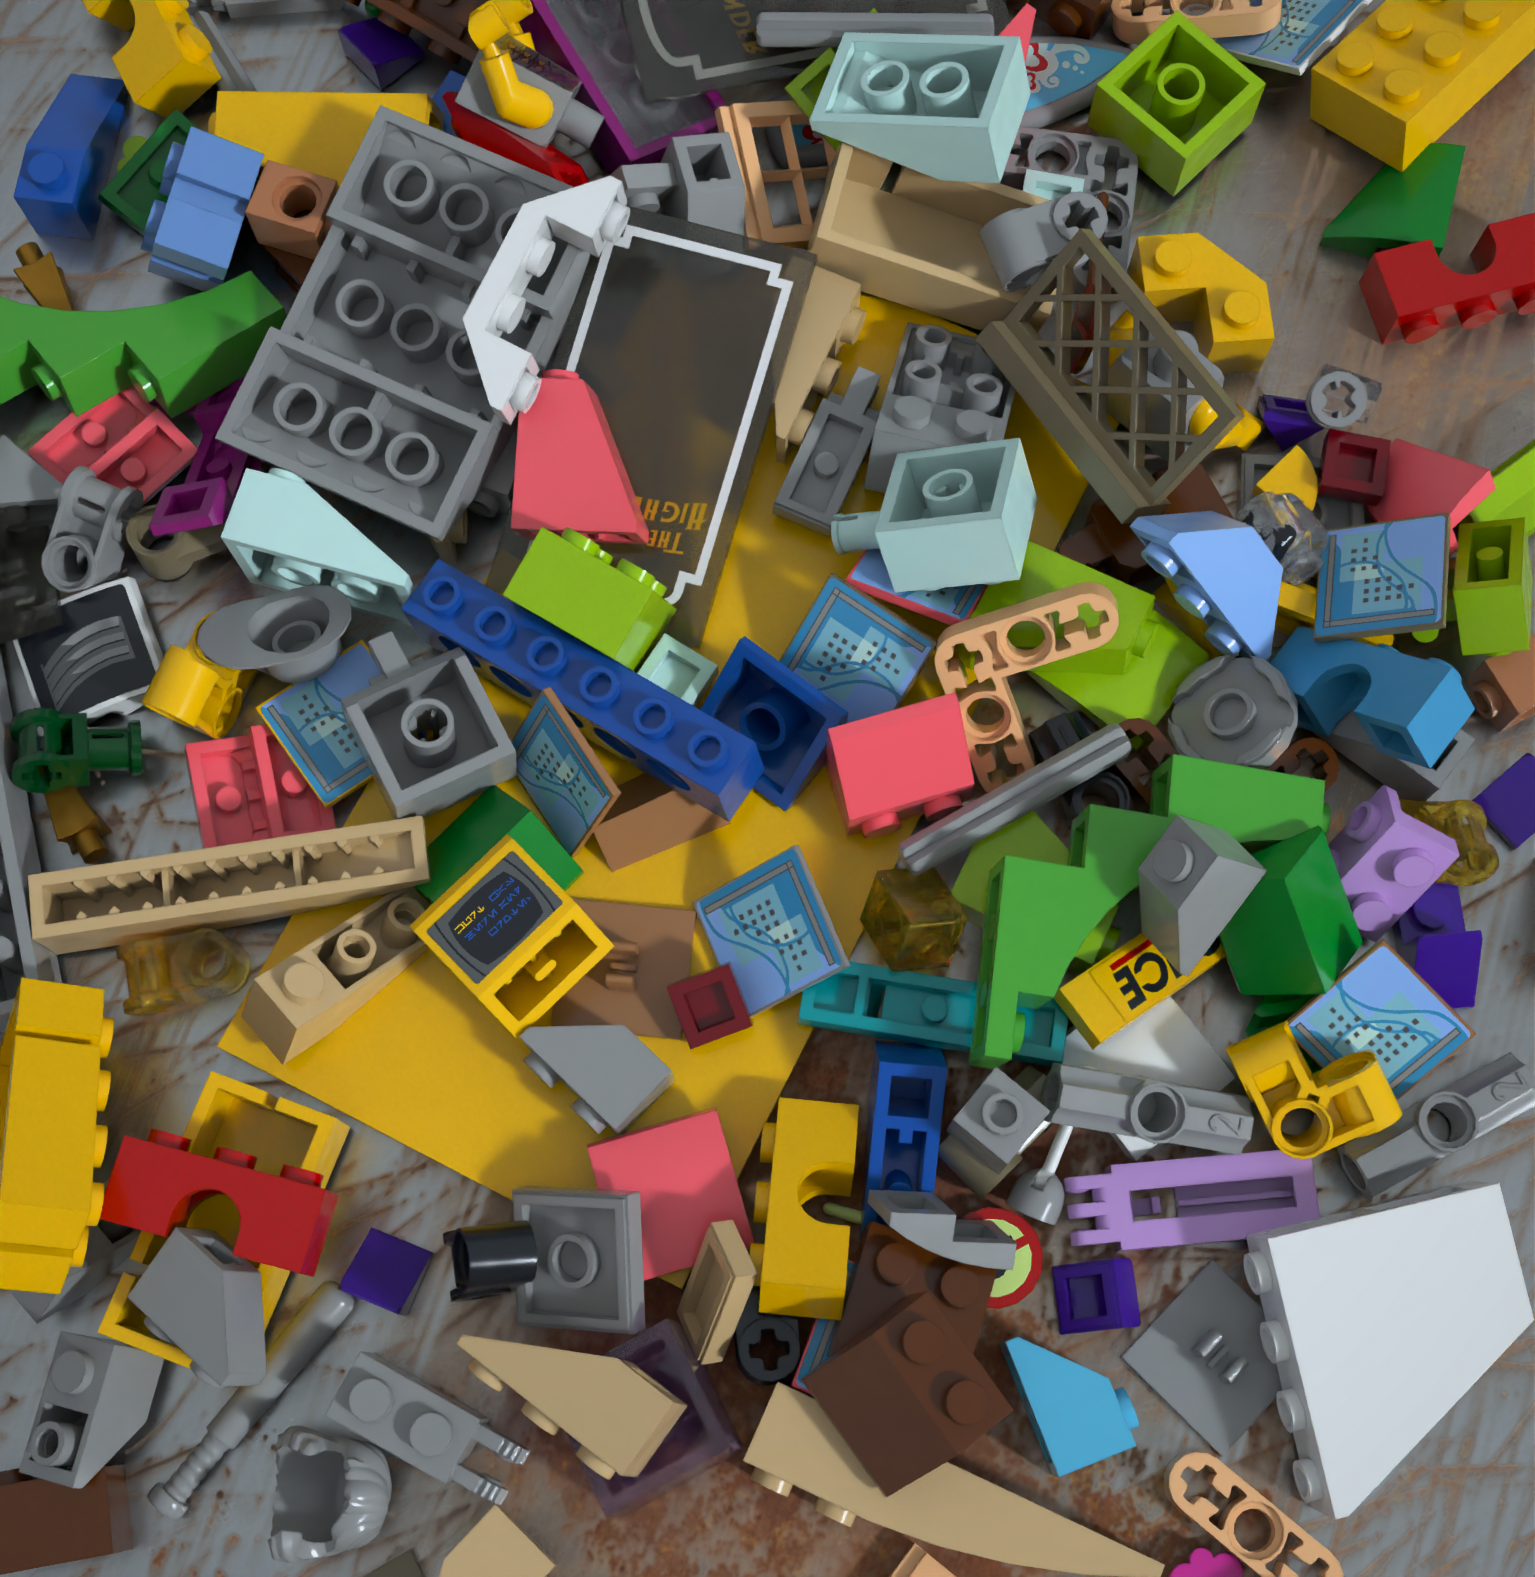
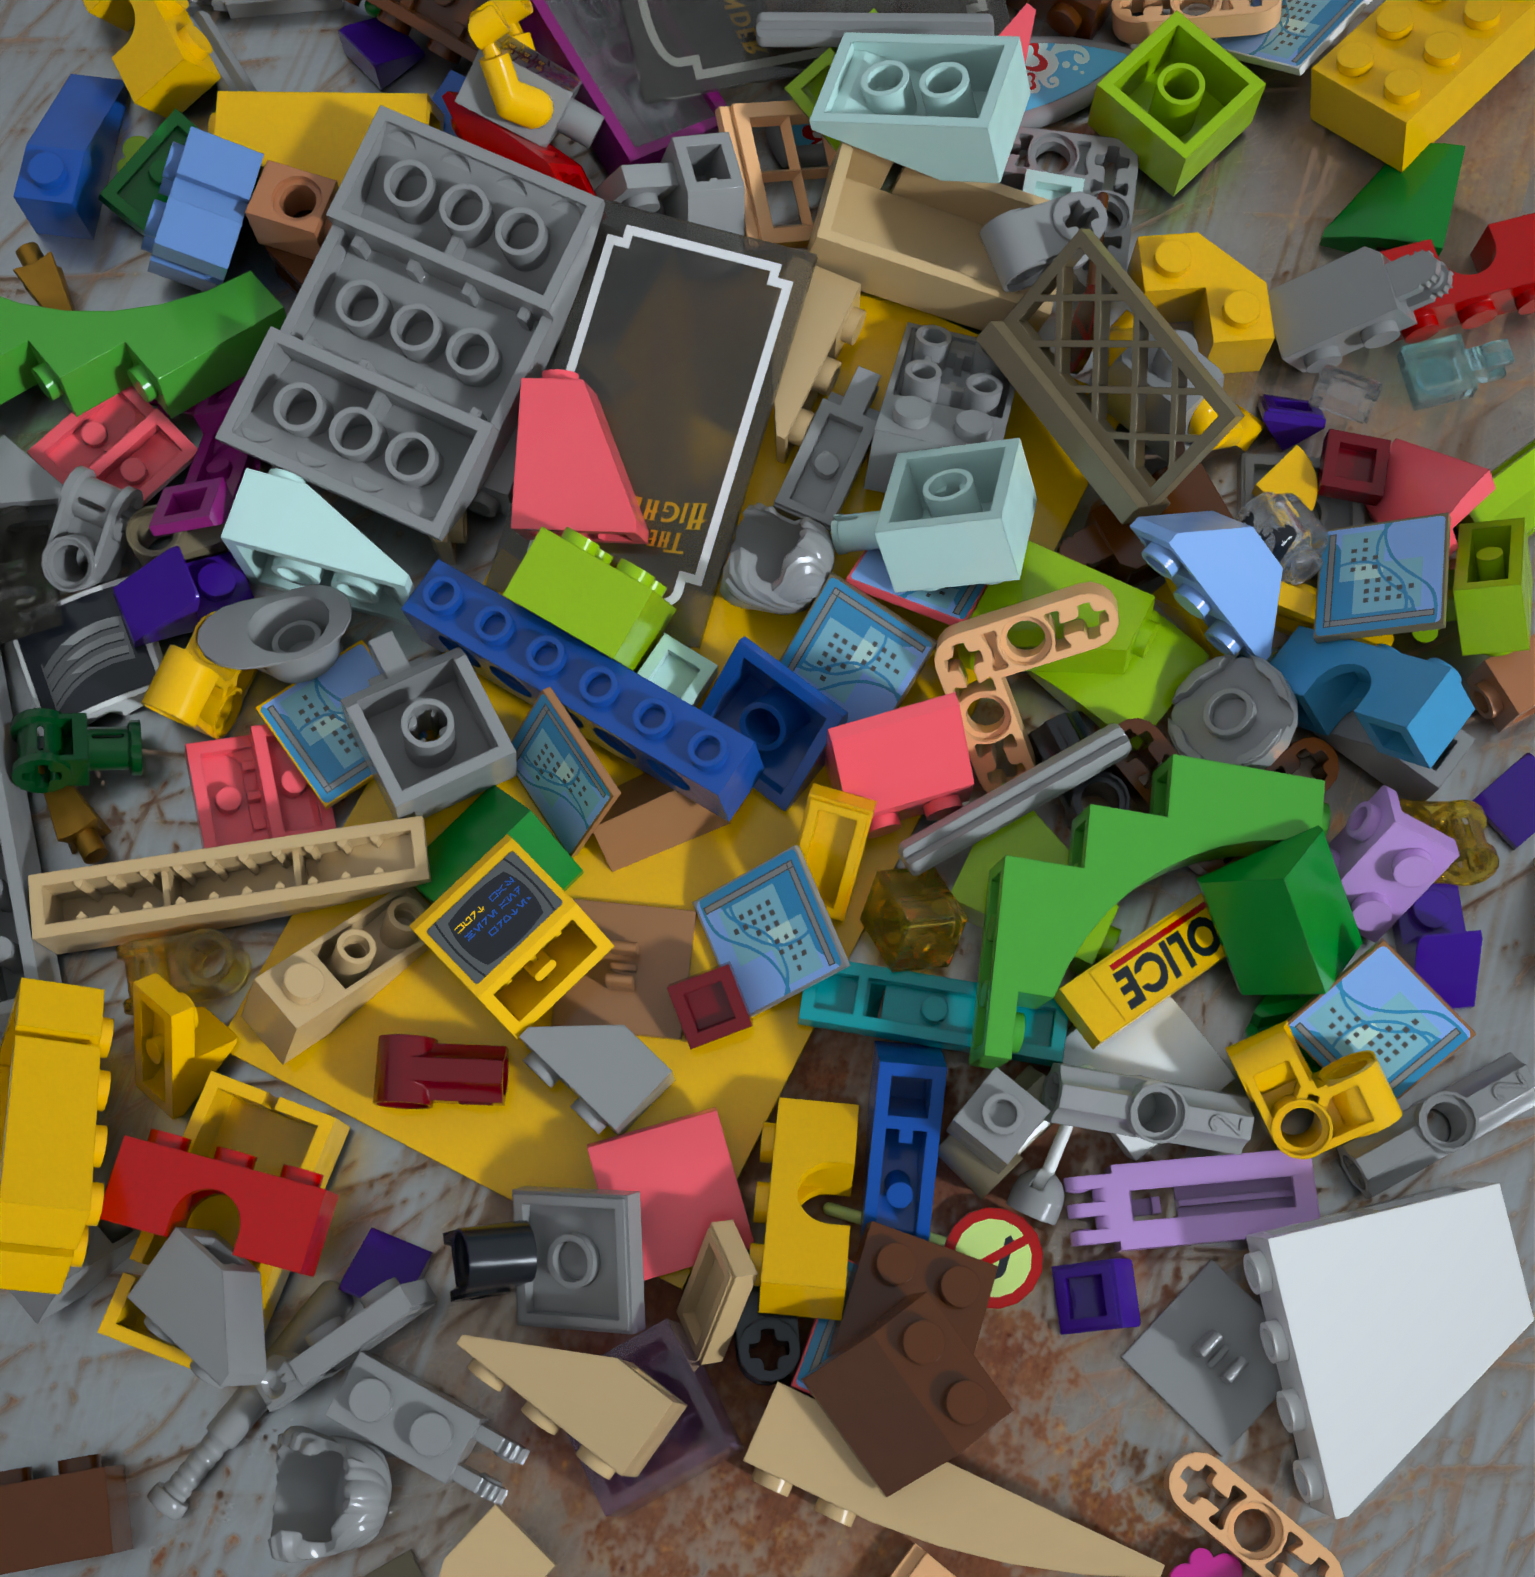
(89, 1407): light grey slope -> none
(174, 595): none -> dark purple slope
(175, 1044): none -> yellow slope
(339, 1342): none -> light grey hinge
(421, 1072): none -> dark red piece
(581, 216): white slope -> none
(776, 562): none -> light grey hair
(834, 842): none -> yellow tile
(934, 1227): light grey slope -> none
(1069, 1407): medium azure slope -> none
(1193, 889): light grey slope -> none
(1353, 305): none -> light grey hinge
(1355, 399): light grey bush -> none
(1447, 372): none -> clear light blue plate

